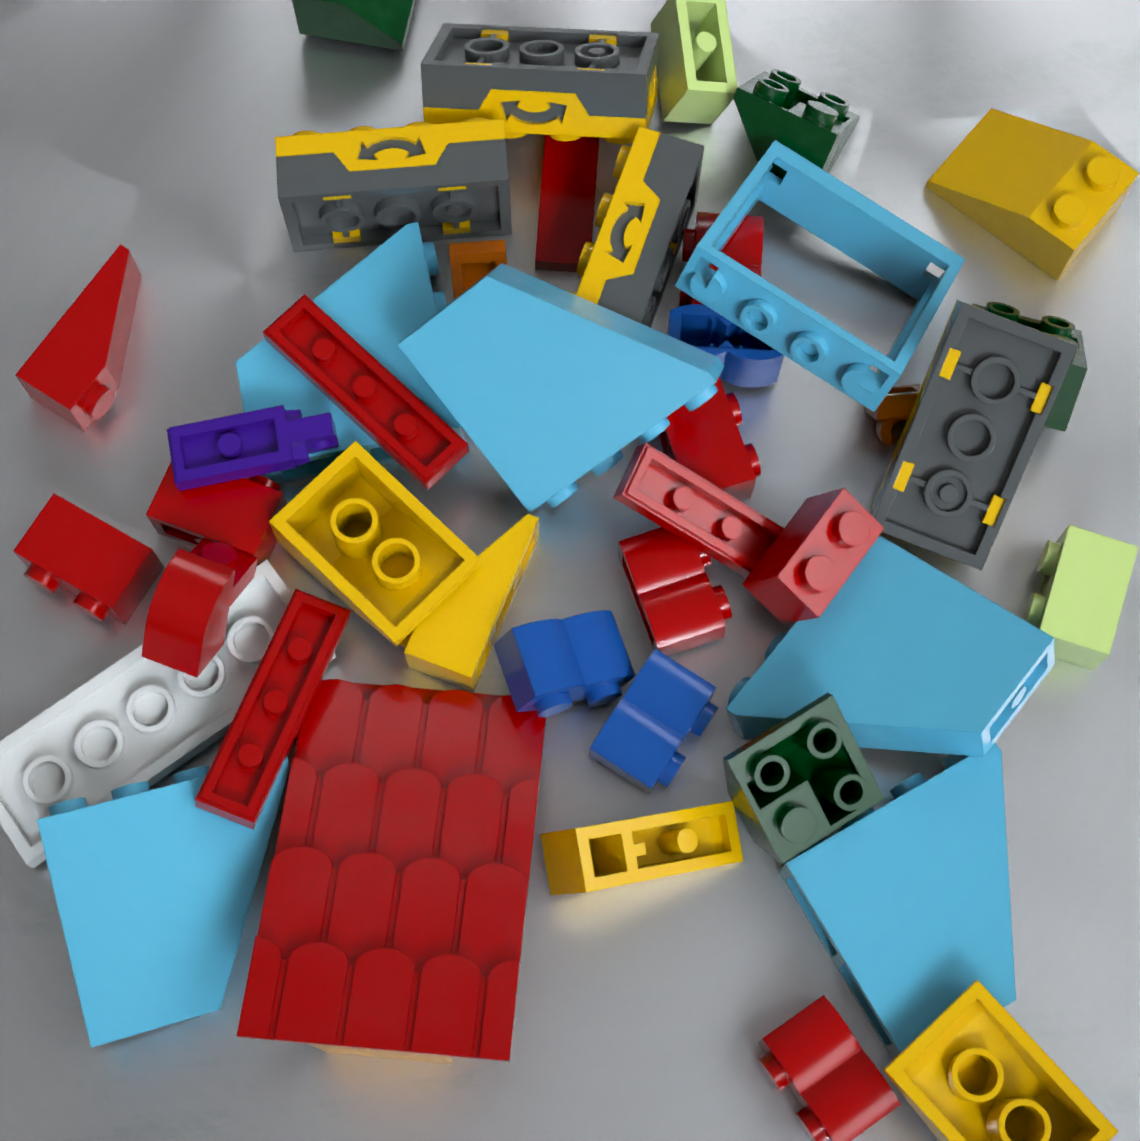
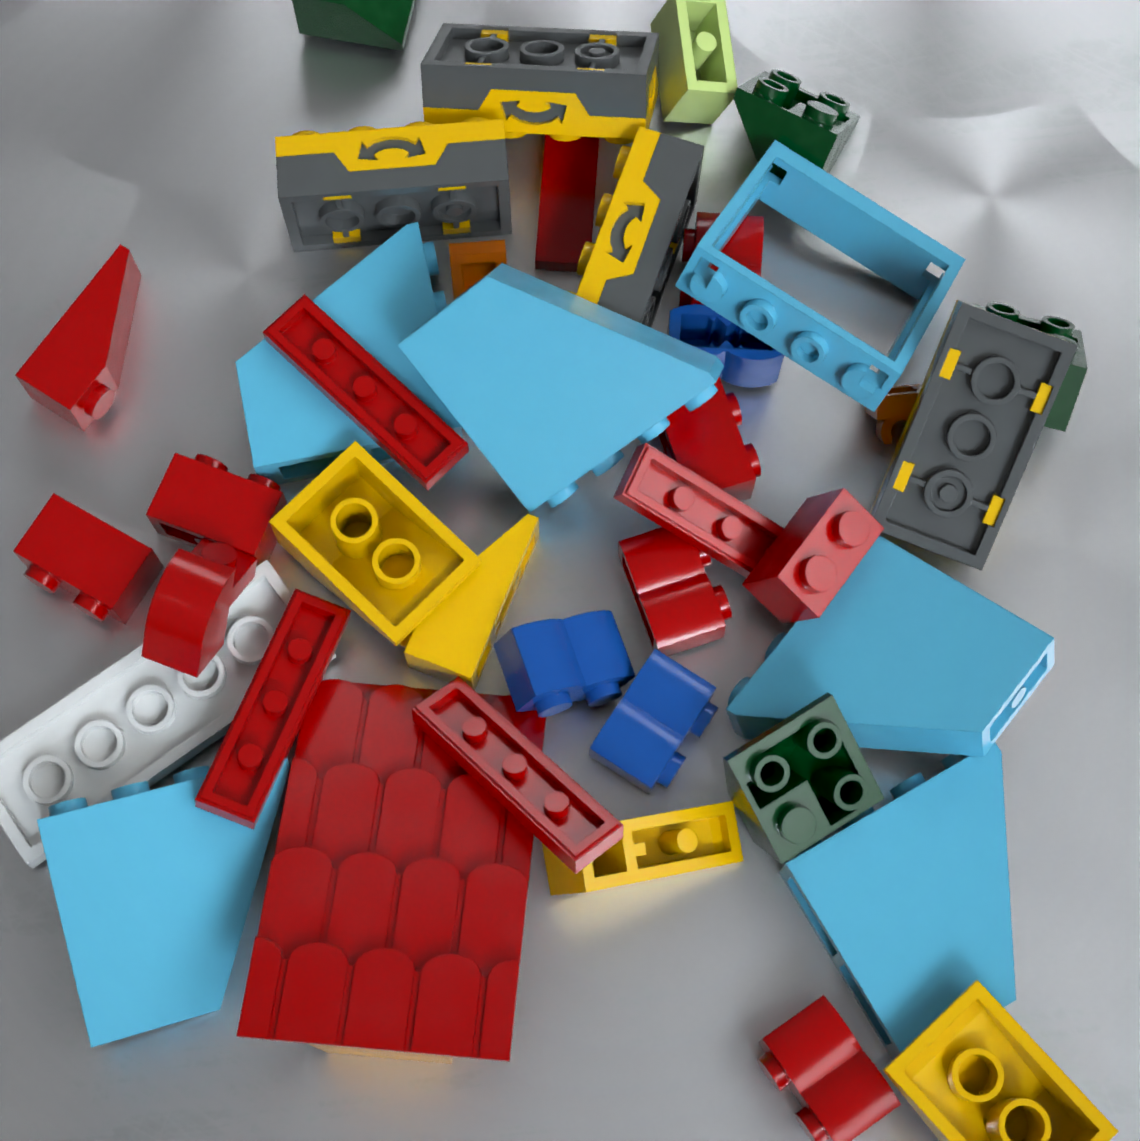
(246, 445): dark purple hinge -> none
(518, 774): none -> red tile
(1034, 187): yellow slope -> none
(1081, 594): yellowish green brick -> none

